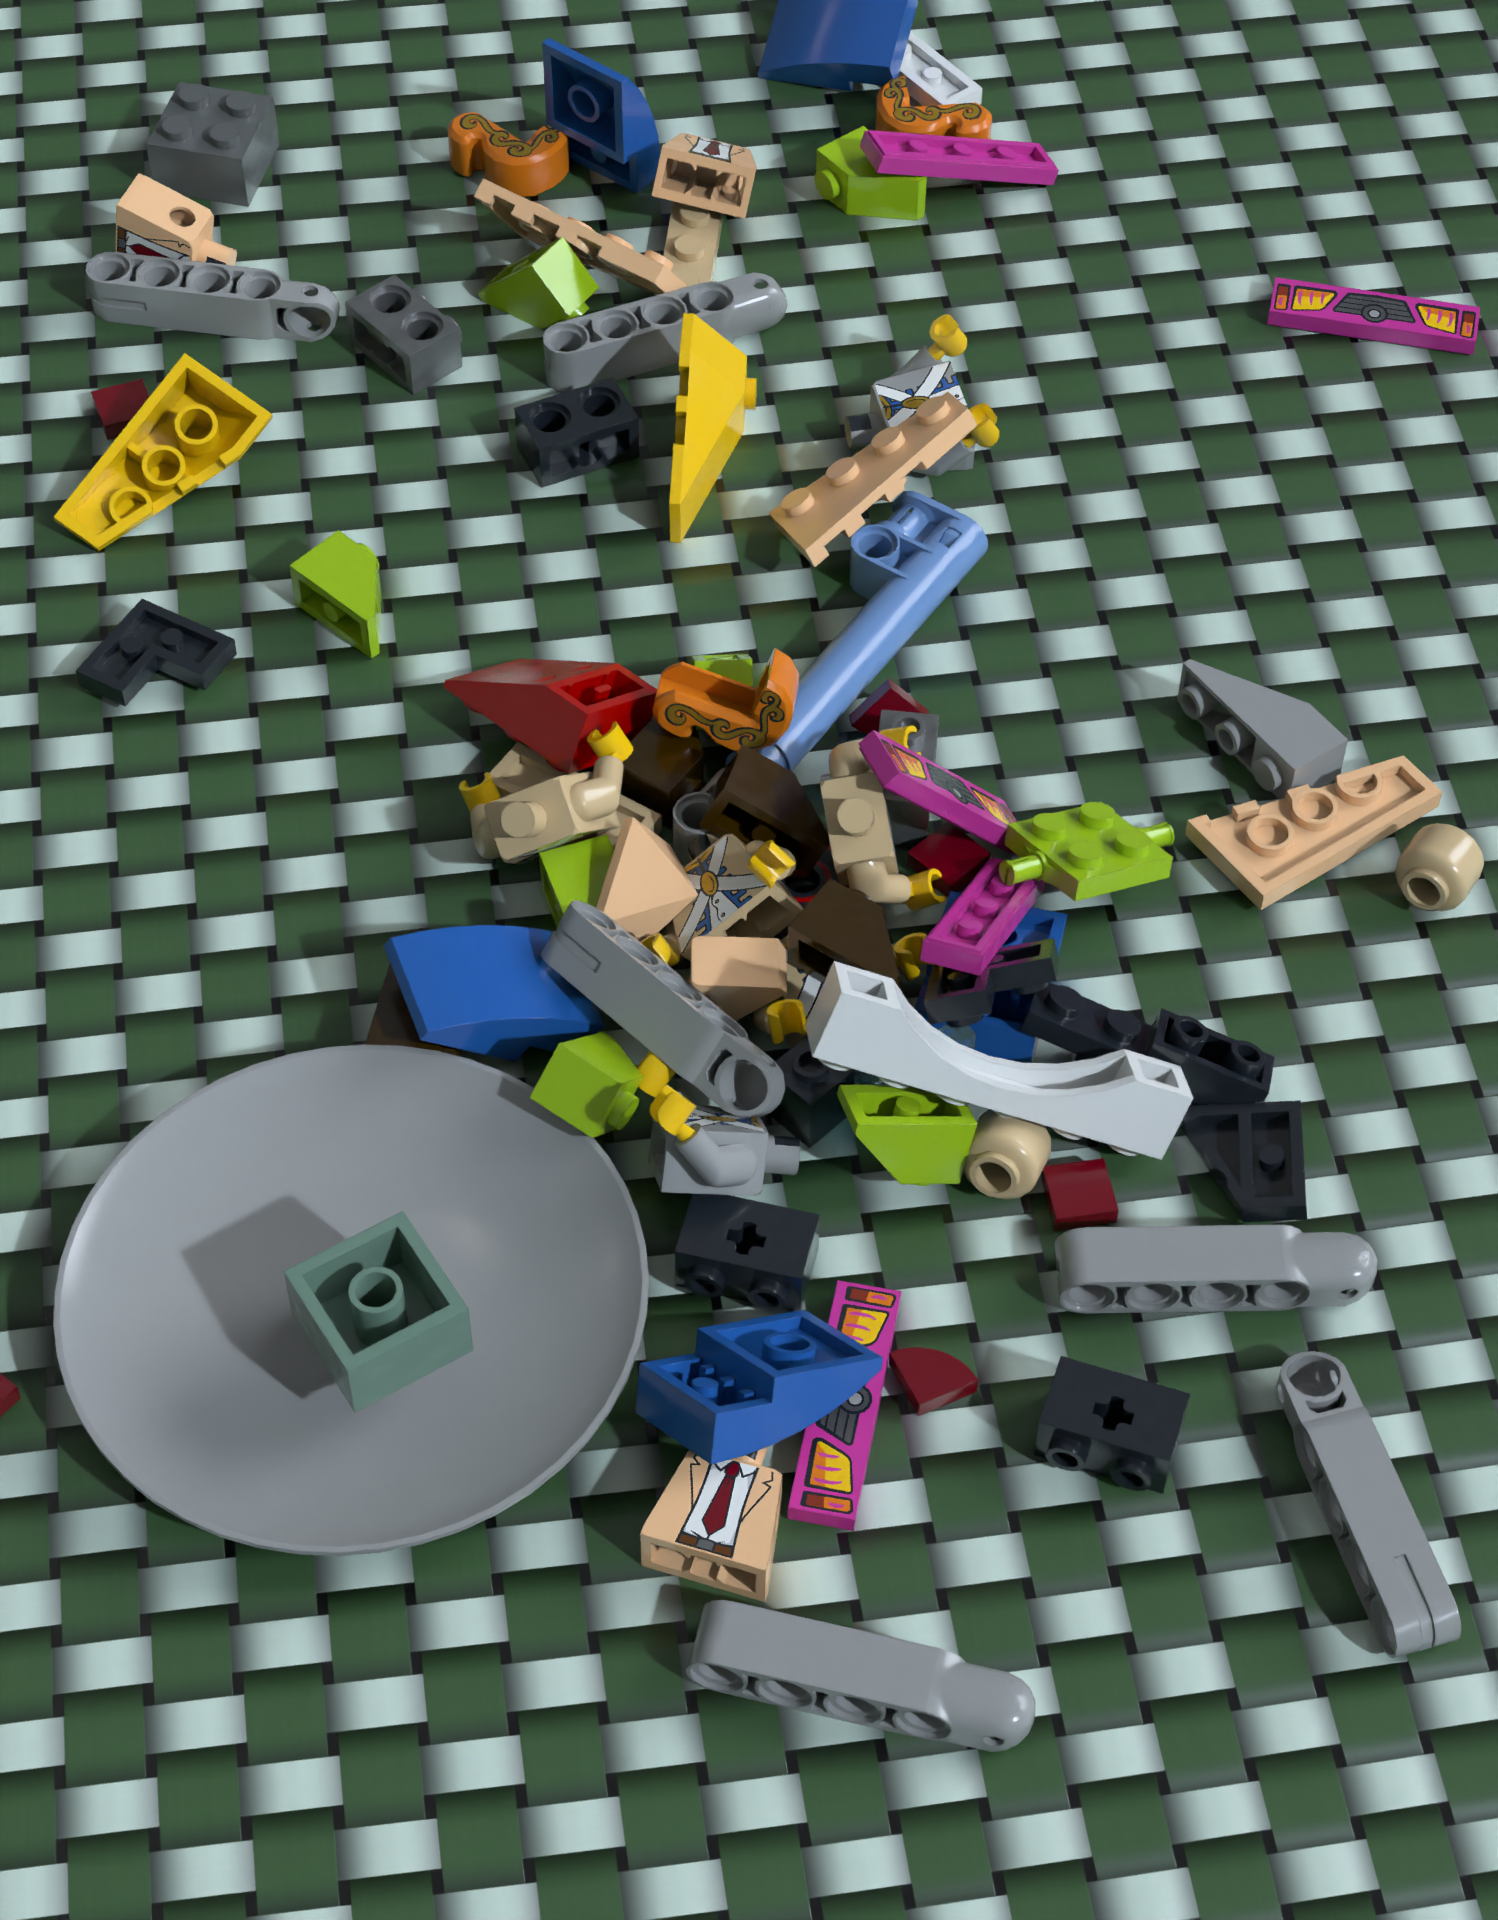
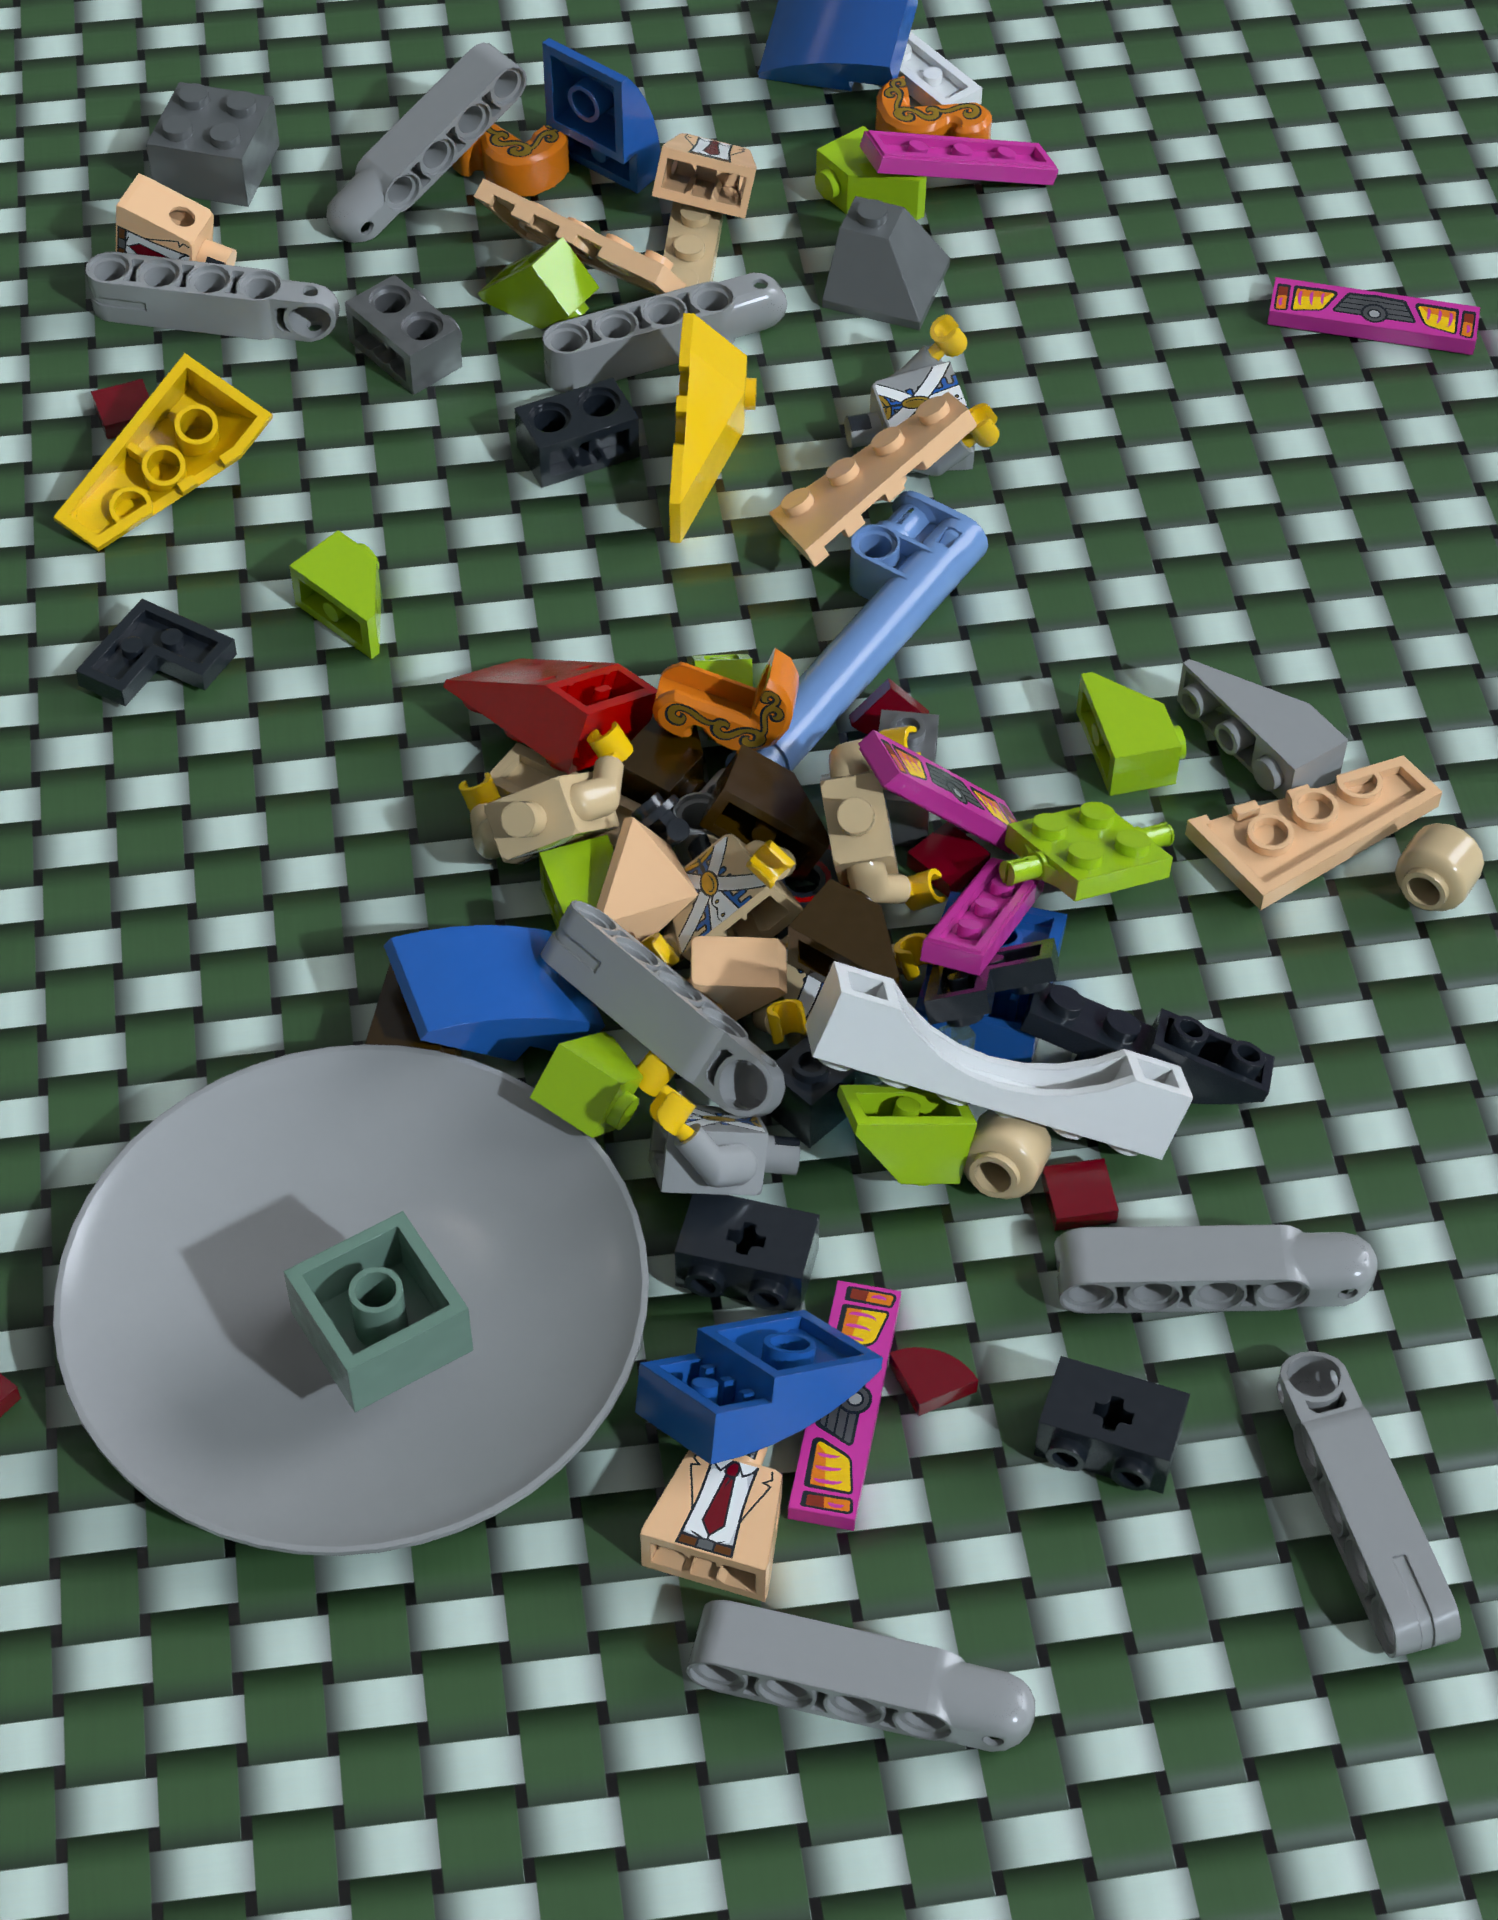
(426, 142): none -> light grey piece
(659, 818): none -> black plate
(884, 265): none -> dark grey slope
(1129, 736): none -> lime slope
(1253, 1156): black wing -> none

